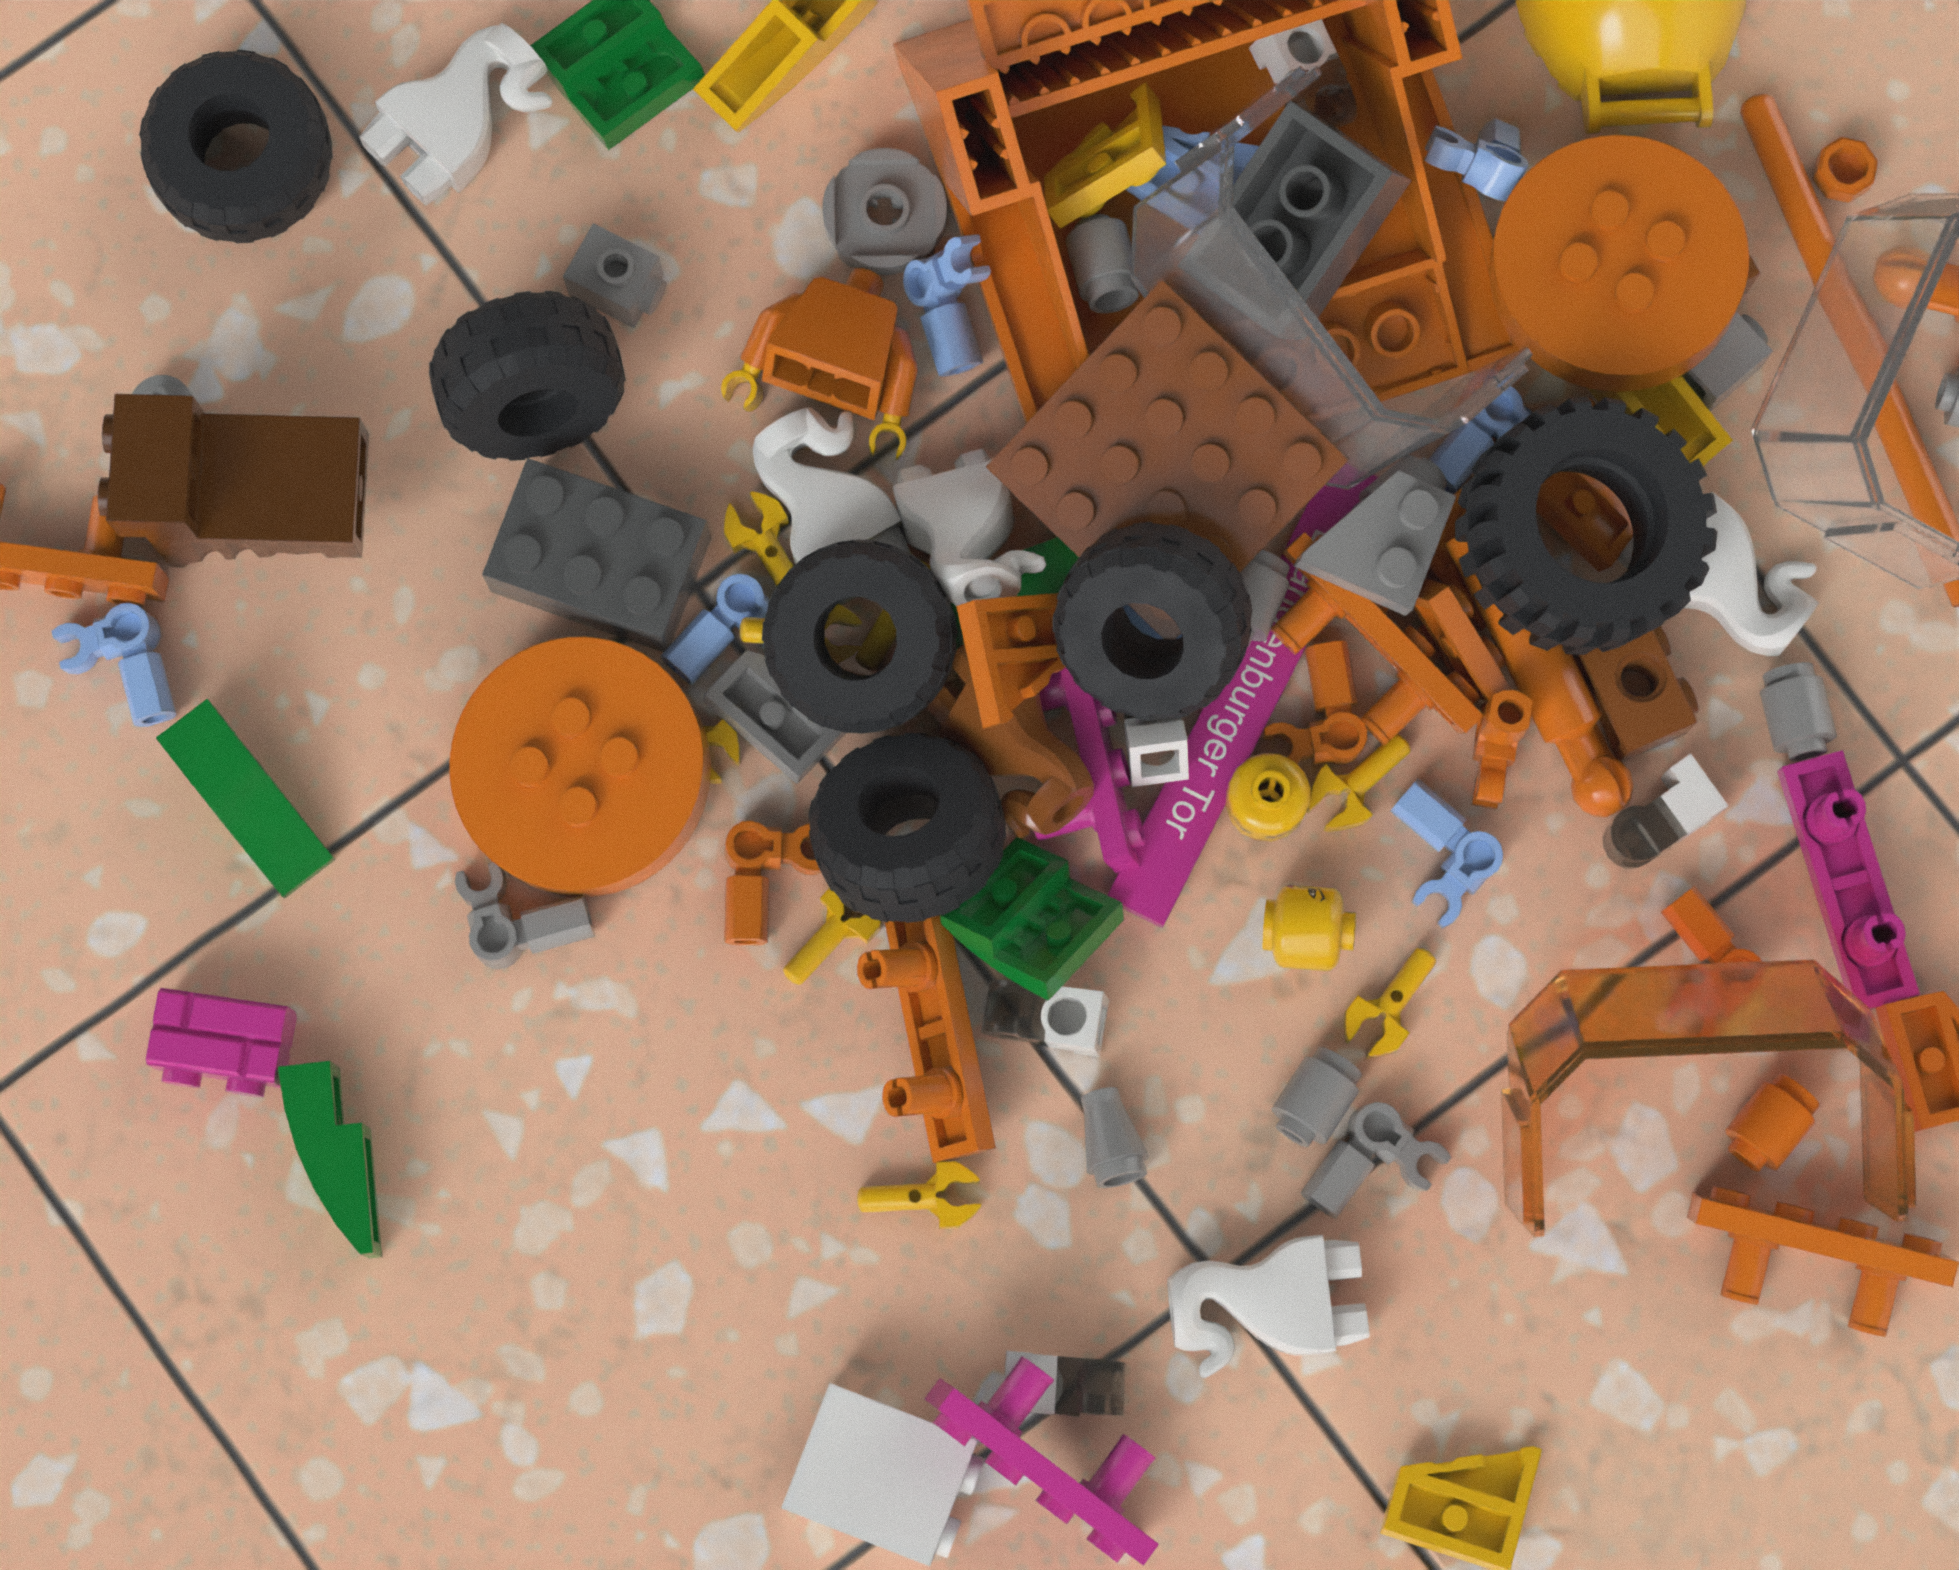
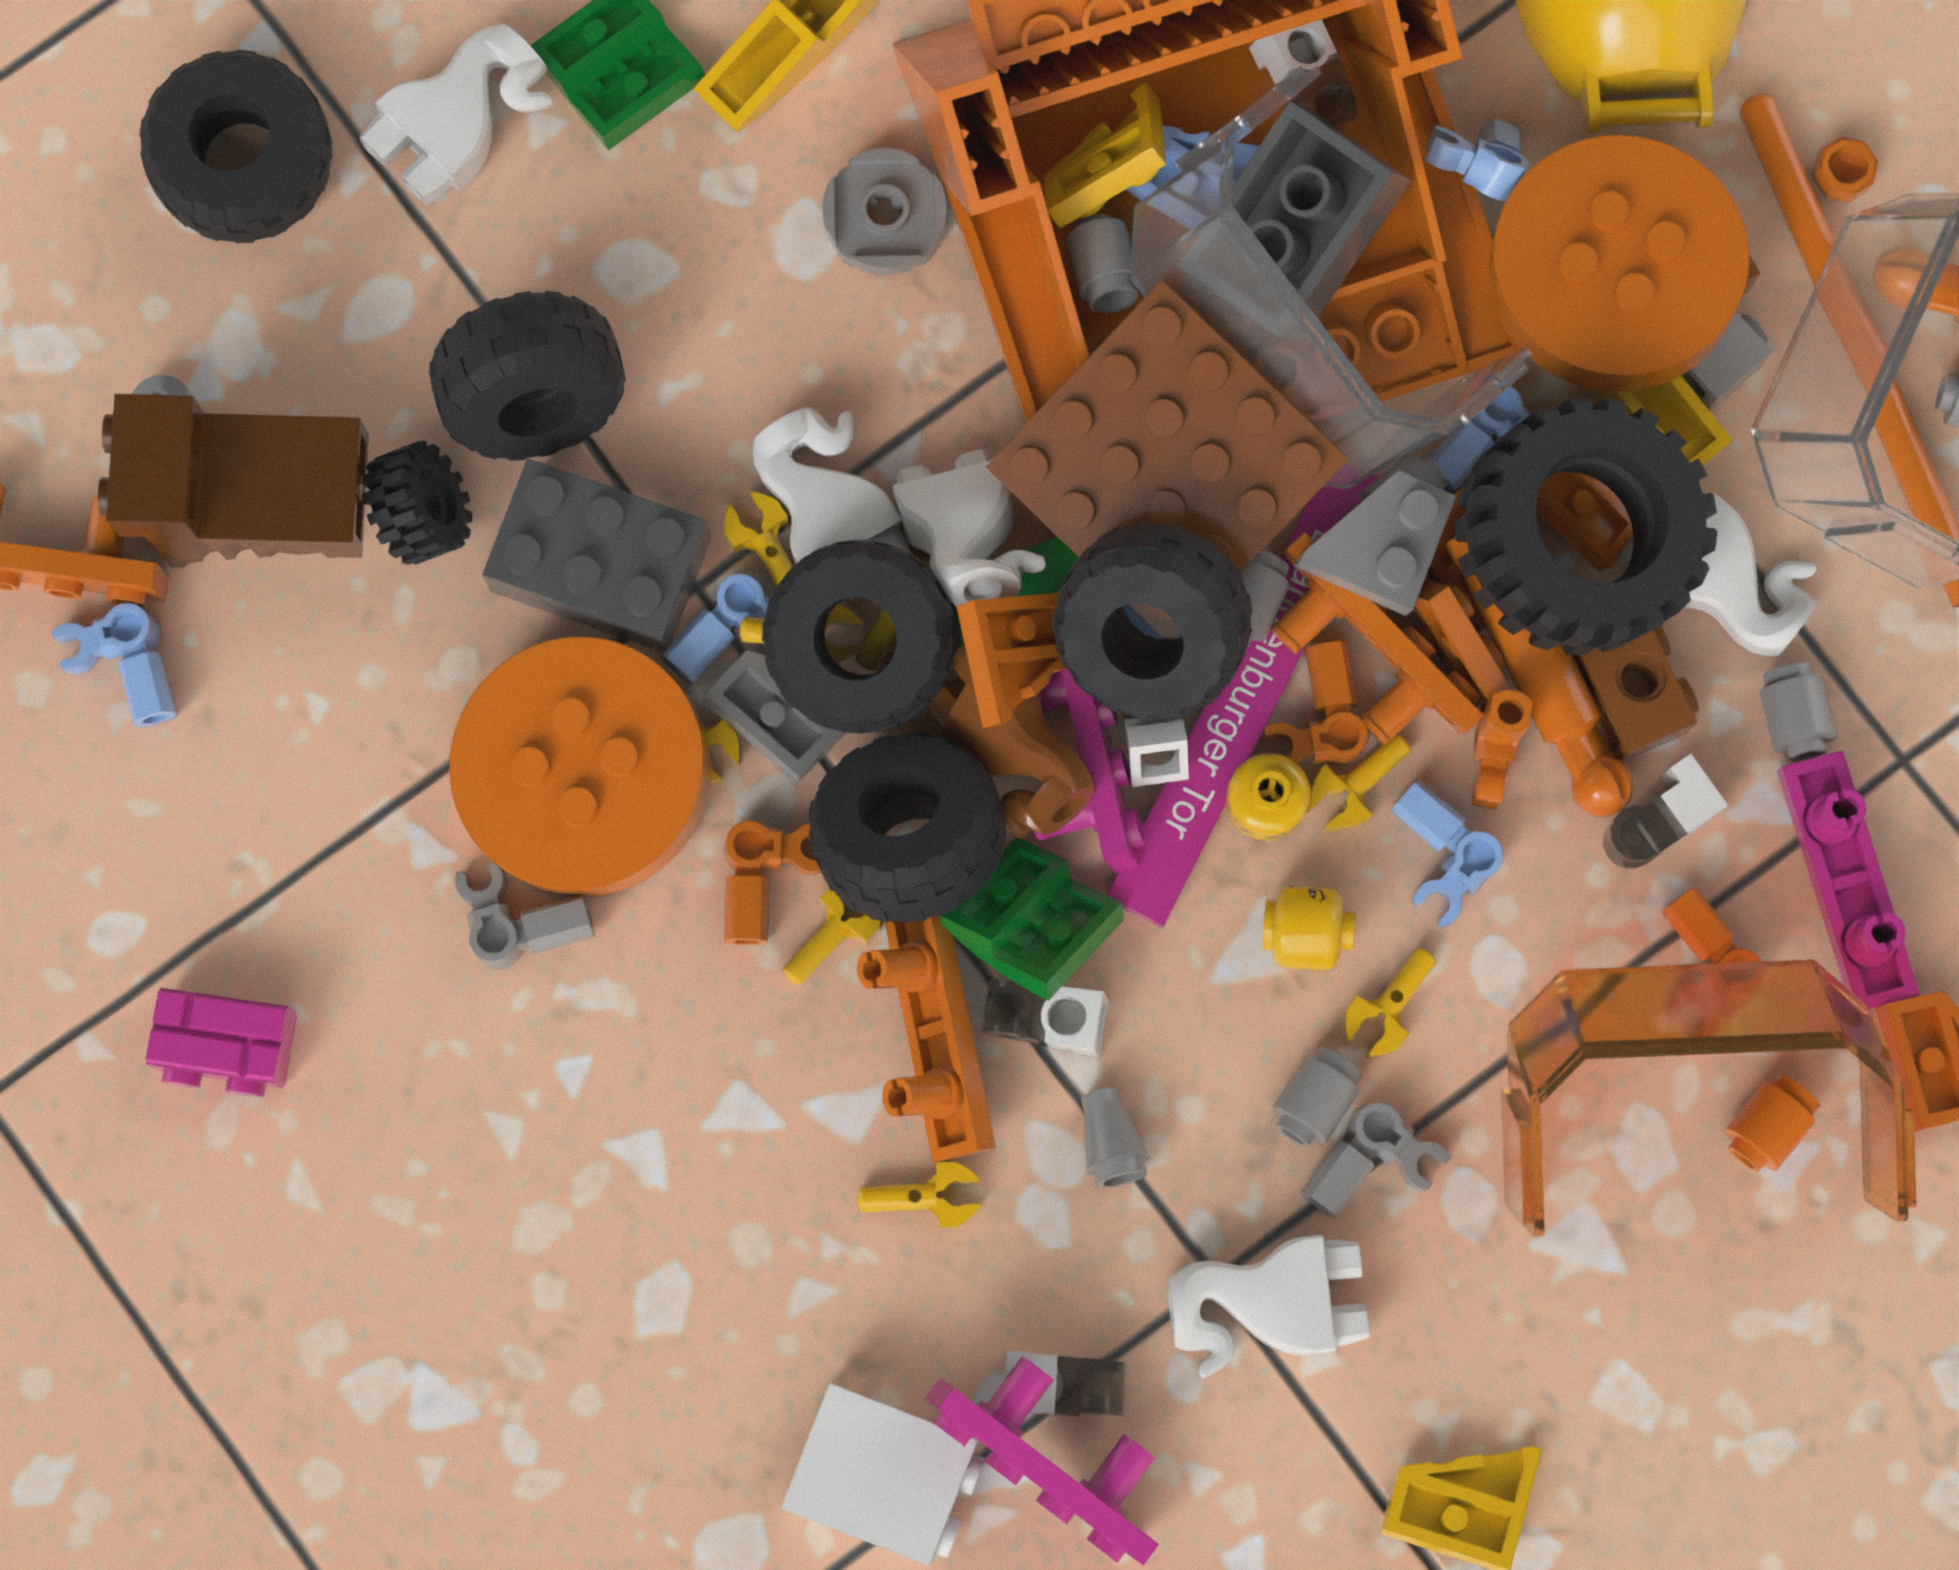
(245, 798): green slope -> none
(333, 1153): green slope -> none
(417, 502): none -> black tyre
(615, 276): light grey brick -> none
(834, 348): orange torso -> none
(946, 323): light blue bar -> none
(1854, 1241): orange plate -> none

